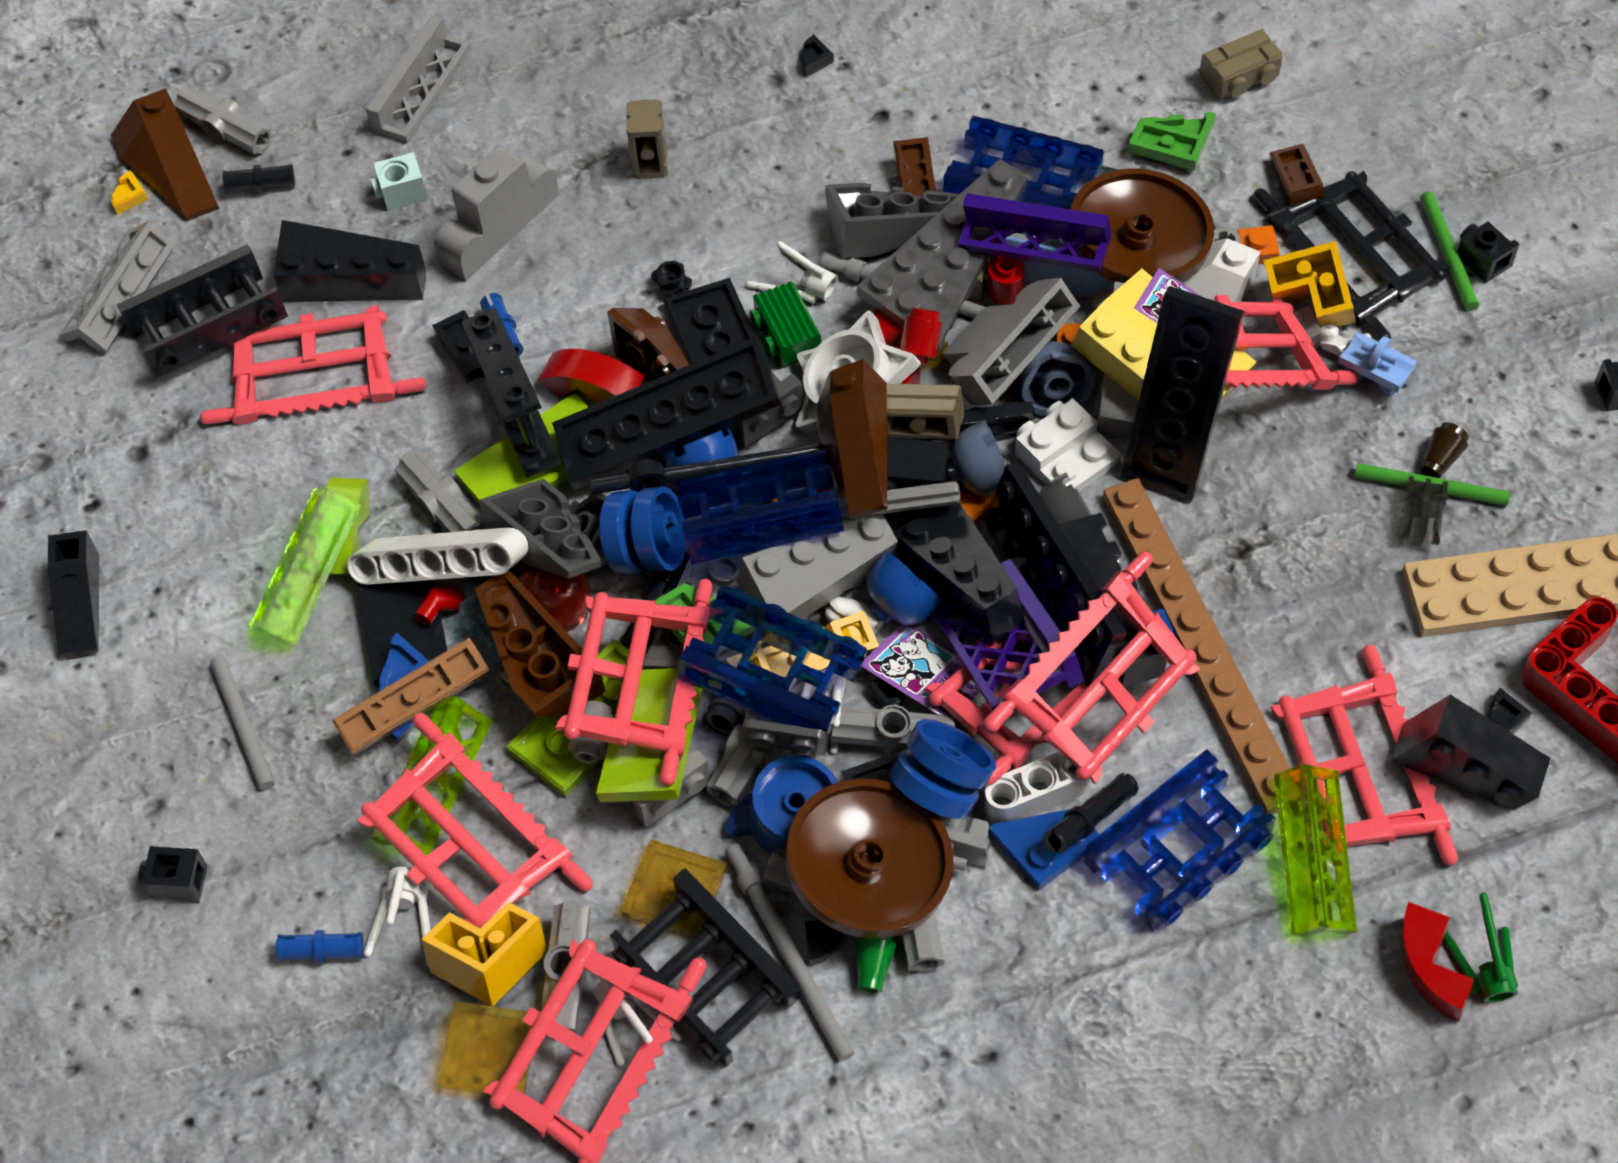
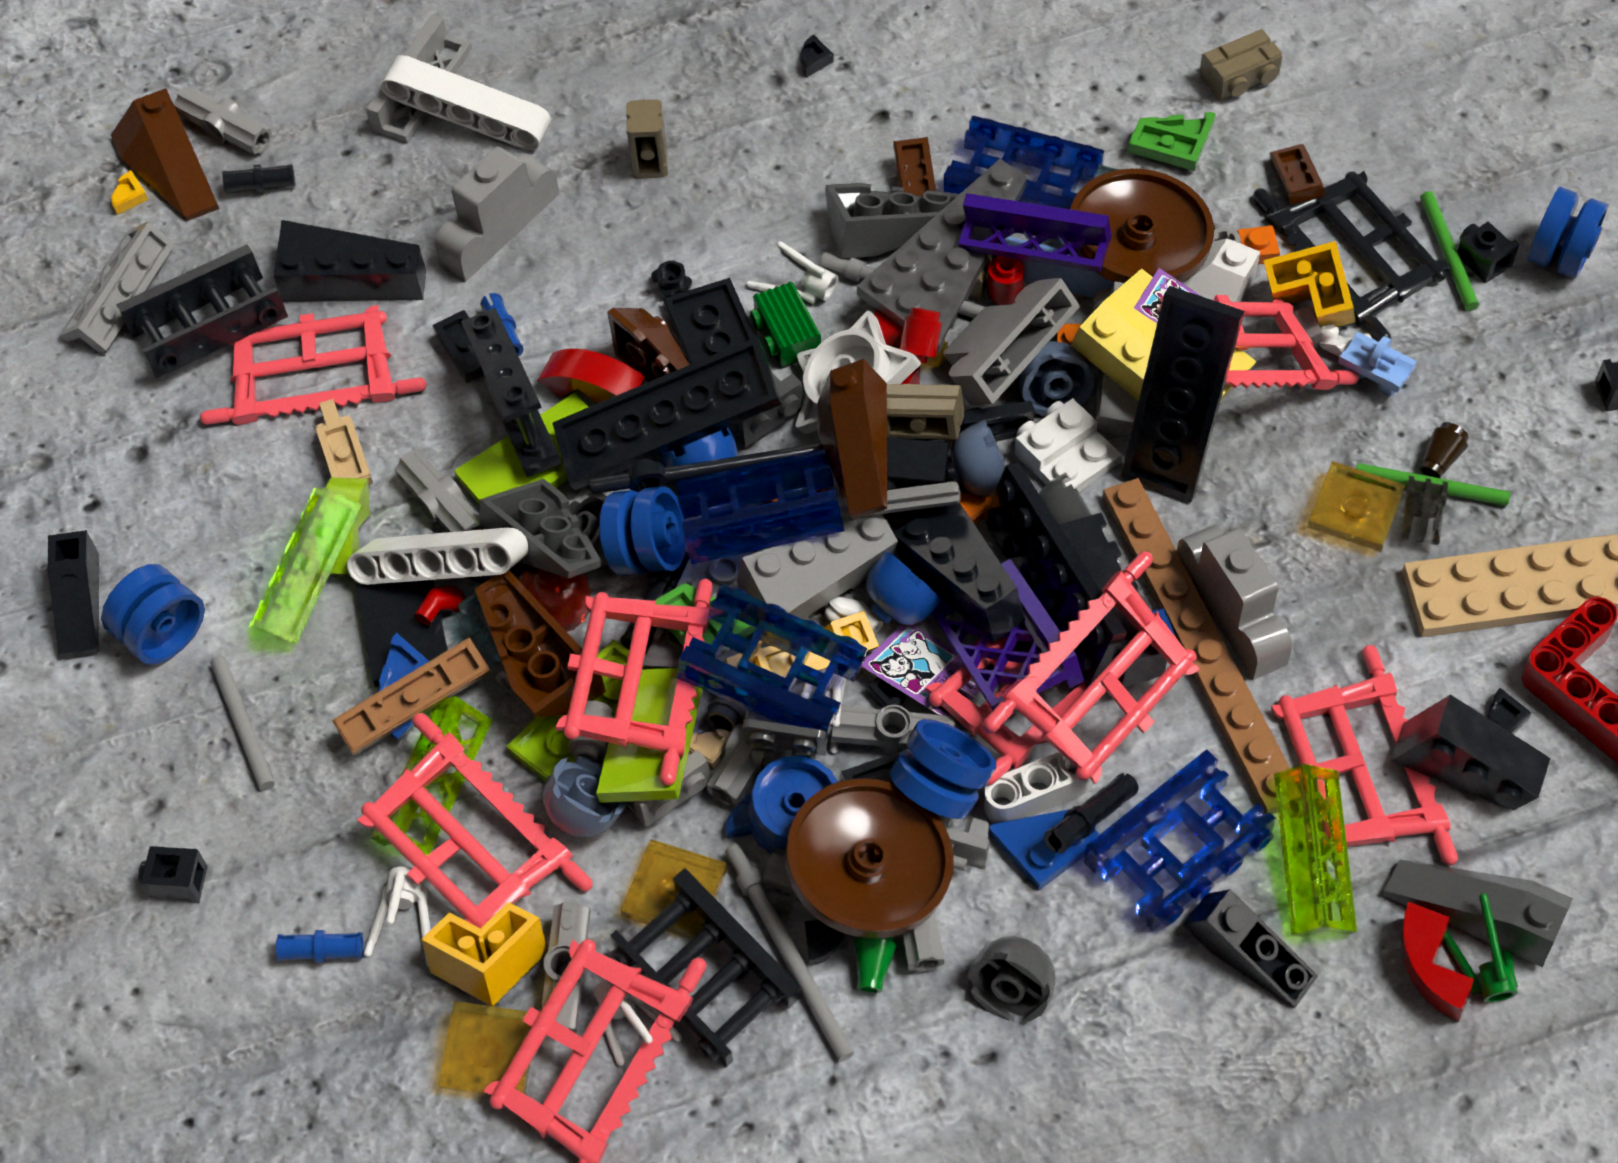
(152, 614): none -> blue wheel
(341, 445): none -> tan hinge
(399, 181): light aqua brick -> none
(465, 102): none -> white beam
(573, 802): none -> sand blue cylinder
(711, 745): none -> tan tile
(1013, 978): none -> dark grey cylinder
(1238, 596): none -> light grey brick
(1250, 946): none -> black slope
(1356, 506): none -> clear yellow plate
(1523, 911): none -> dark grey wedge
(1564, 231): none -> blue wheel

